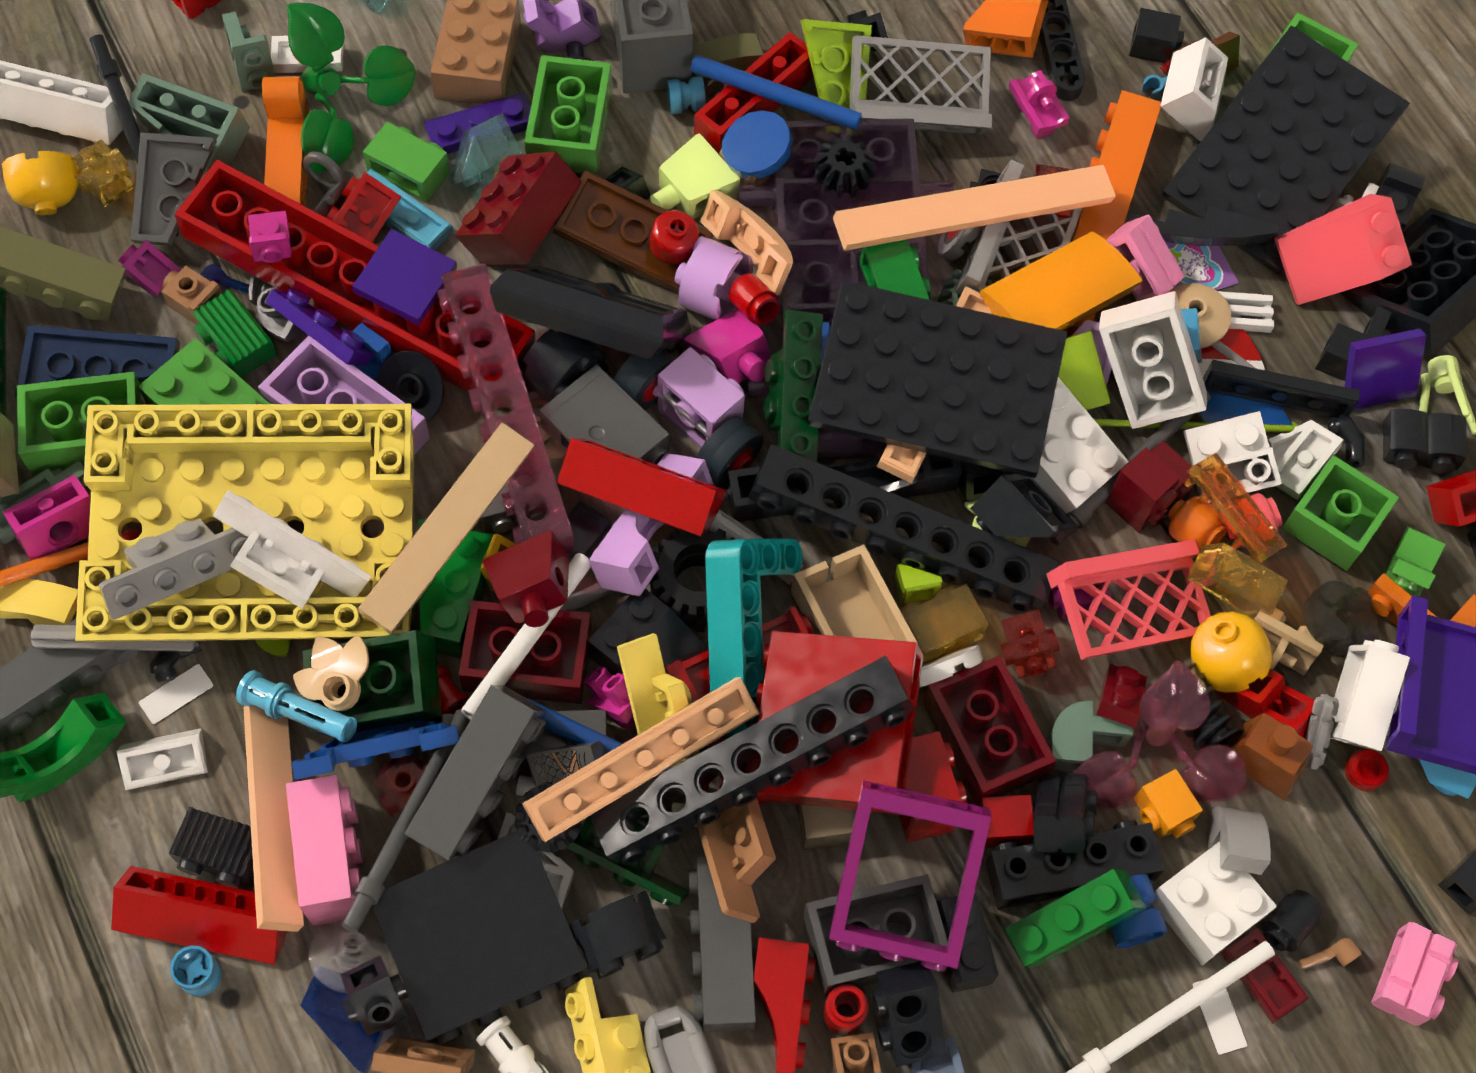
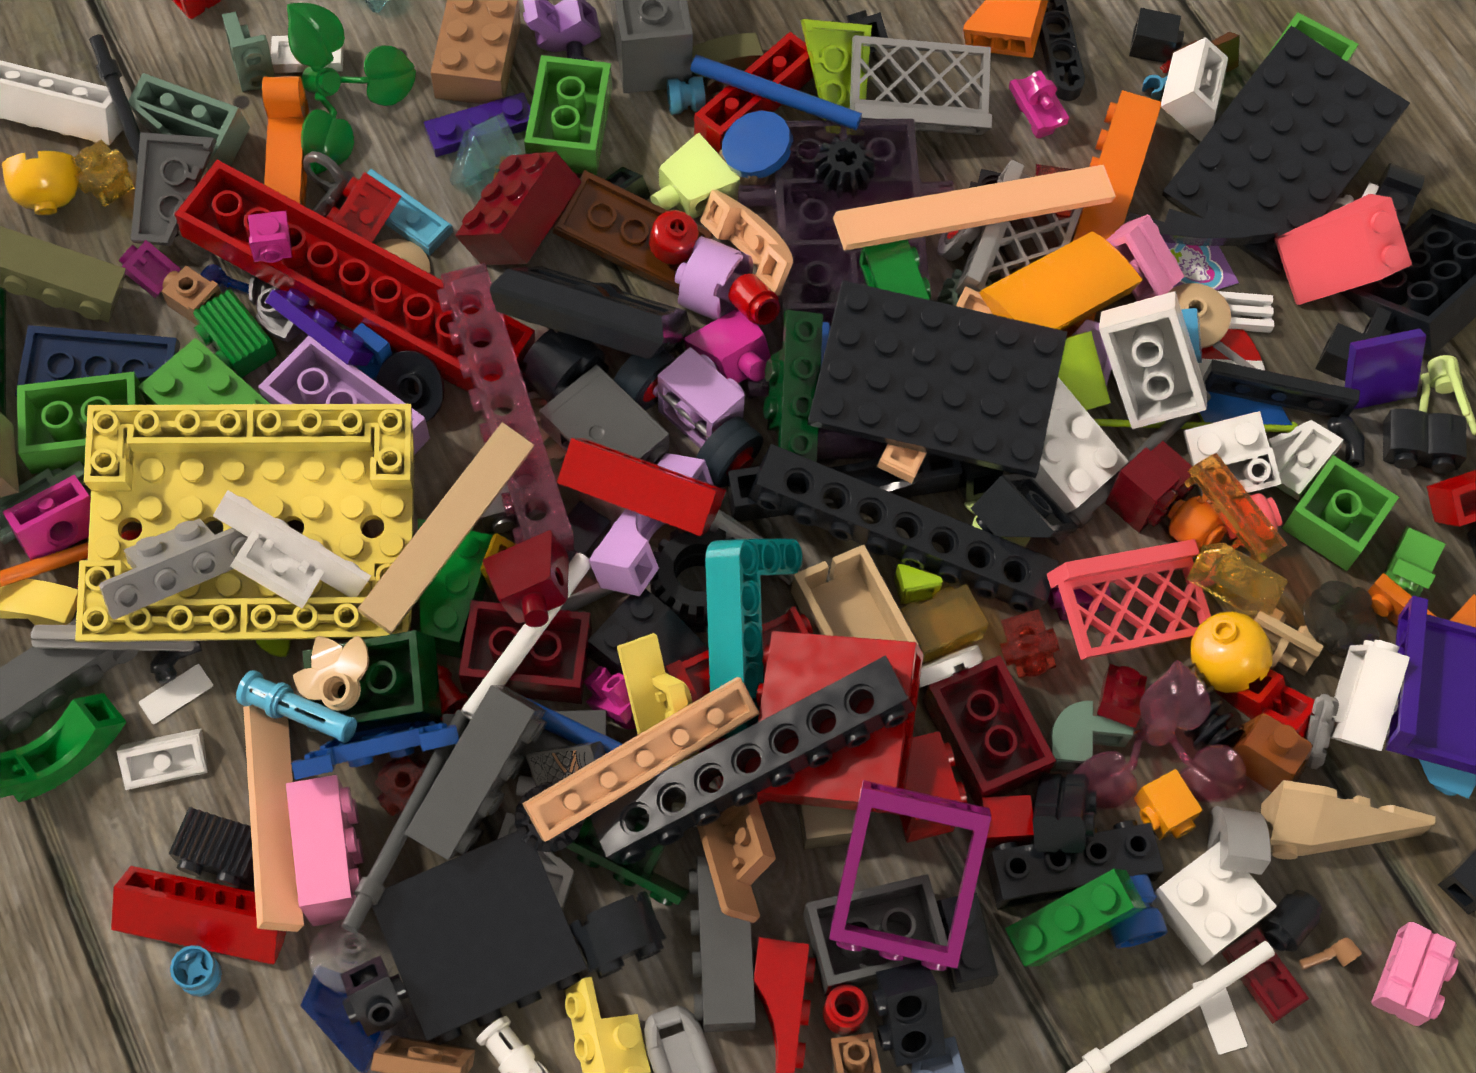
(403, 277): dark purple tile -> none
(407, 161): bright green brick -> none
(1313, 820): none -> tan wedge
(1366, 770): red tile -> none

